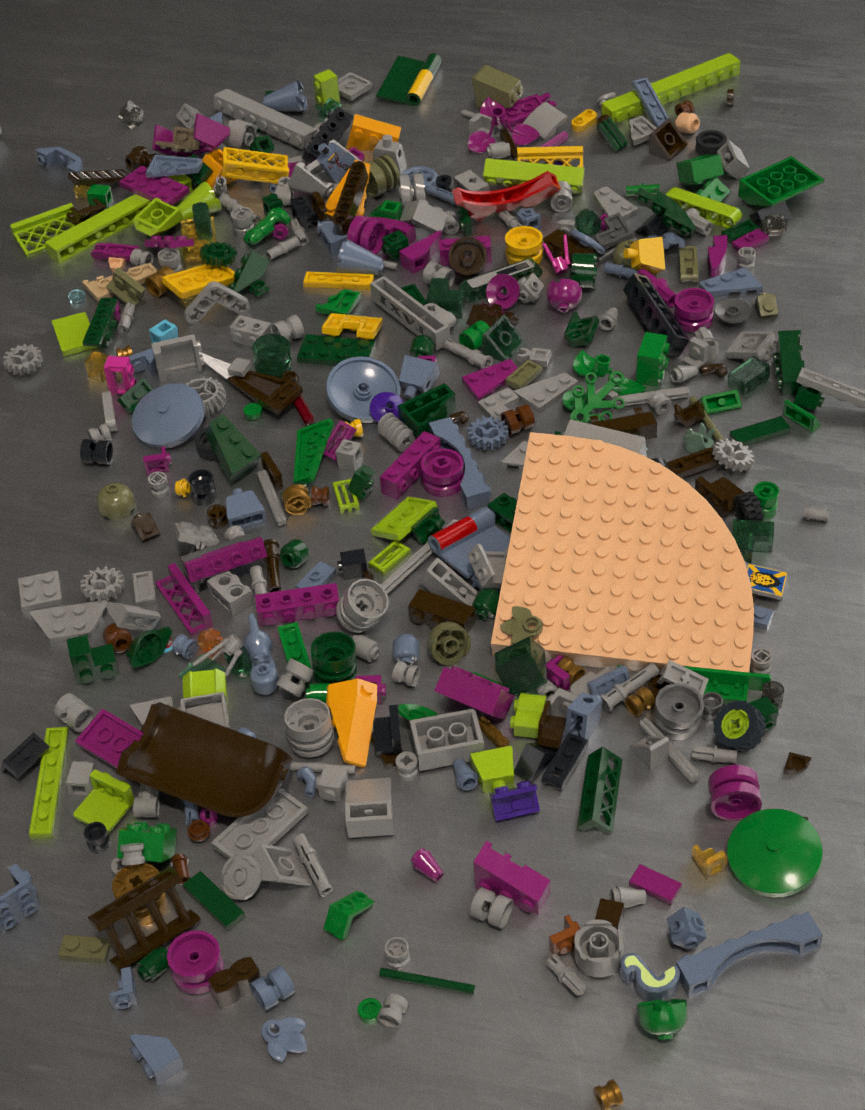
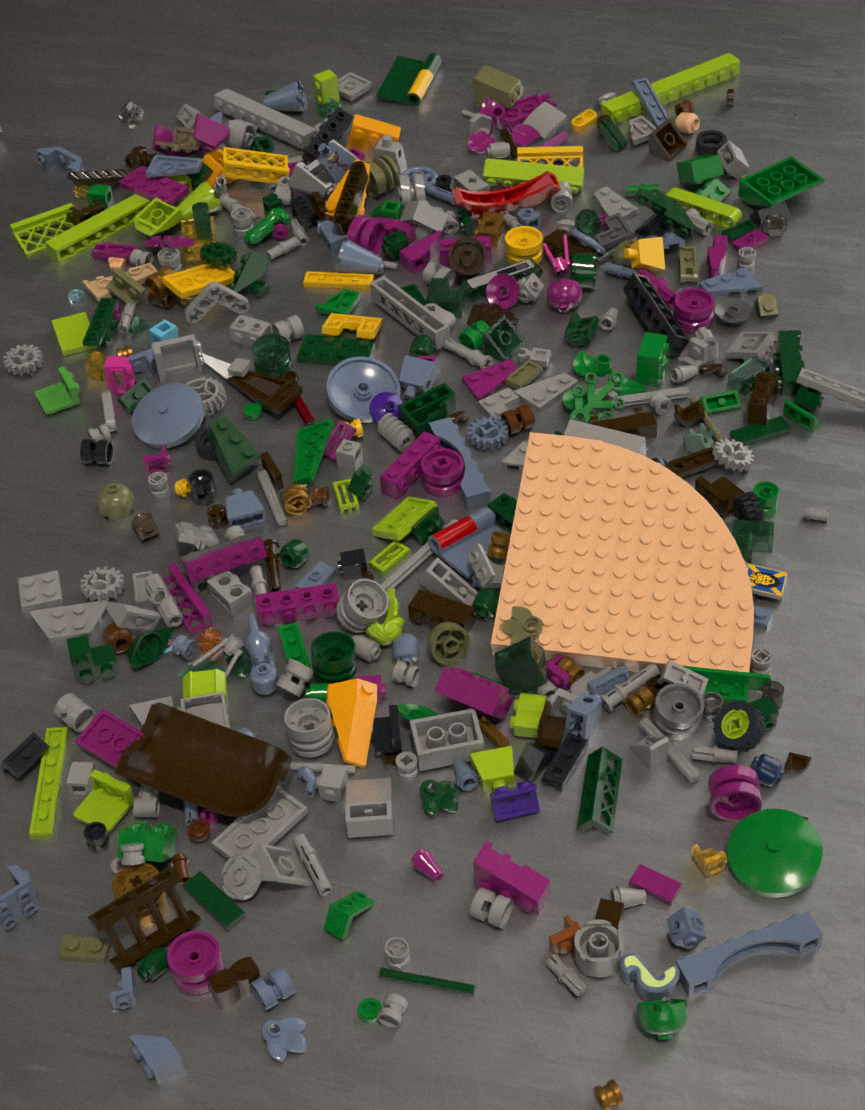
(59, 395): none -> bright green bracket
(138, 326): none -> clear green tile
(162, 299): none -> dark brown cone
(163, 600): none -> light grey piece
(392, 624): none -> lime hair
(442, 798): none -> dark green plate
(491, 225): none -> pearl gold brick
(499, 544): none -> pearl gold wheel
(763, 398): none -> dark brown brick
(767, 769): none -> dark blue head

